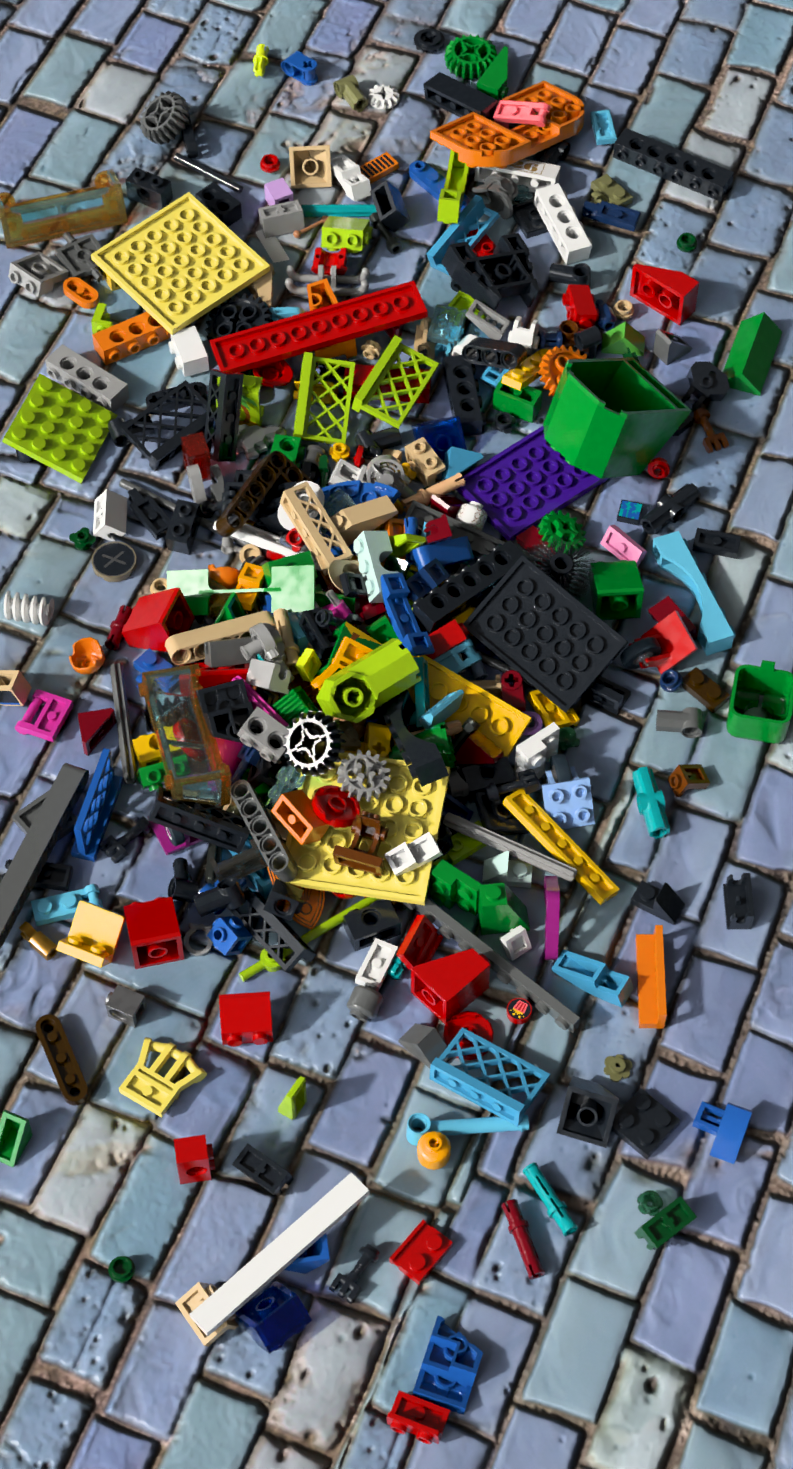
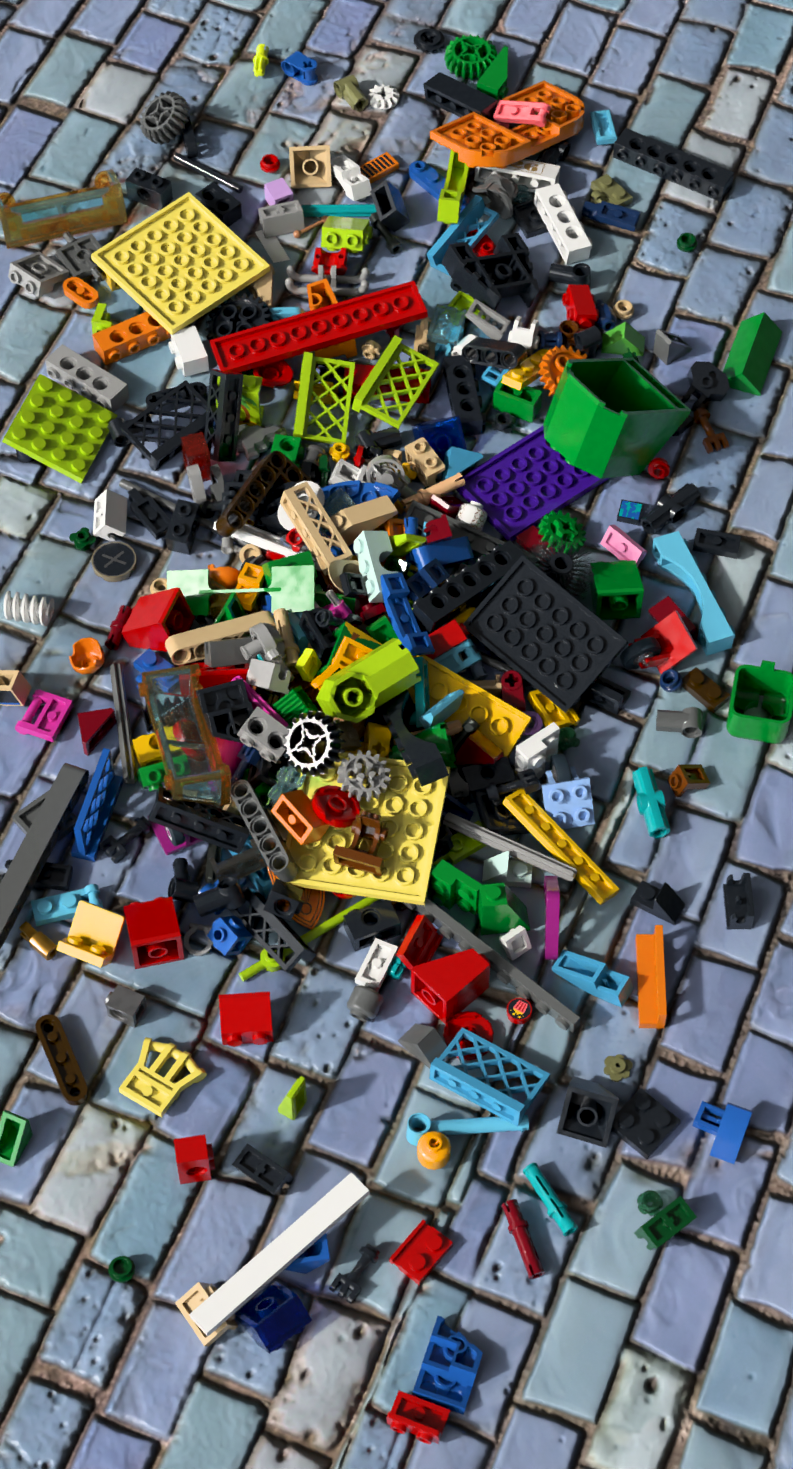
(413, 855): white slope -> none
(665, 291): red slope -> none

